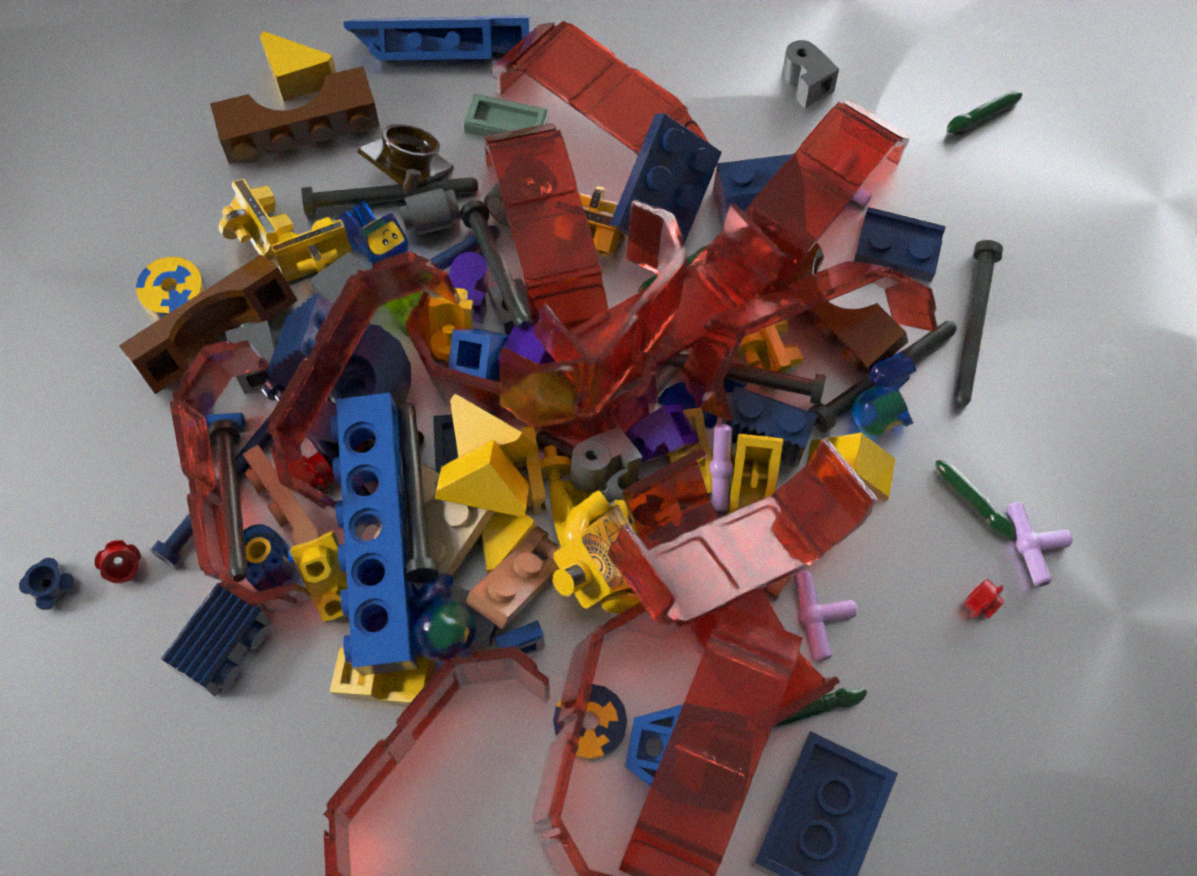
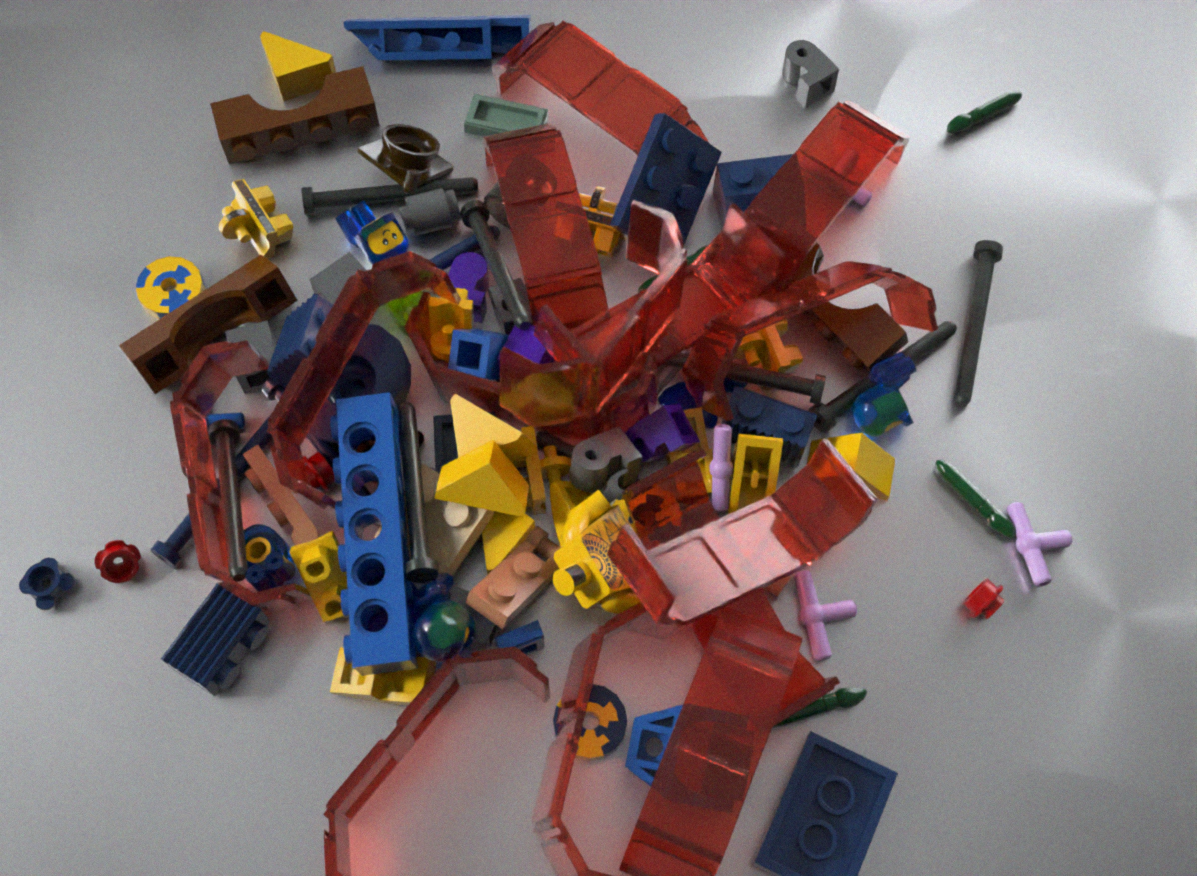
(311, 250): yellow hips -> none
(900, 243): dark blue plate -> none

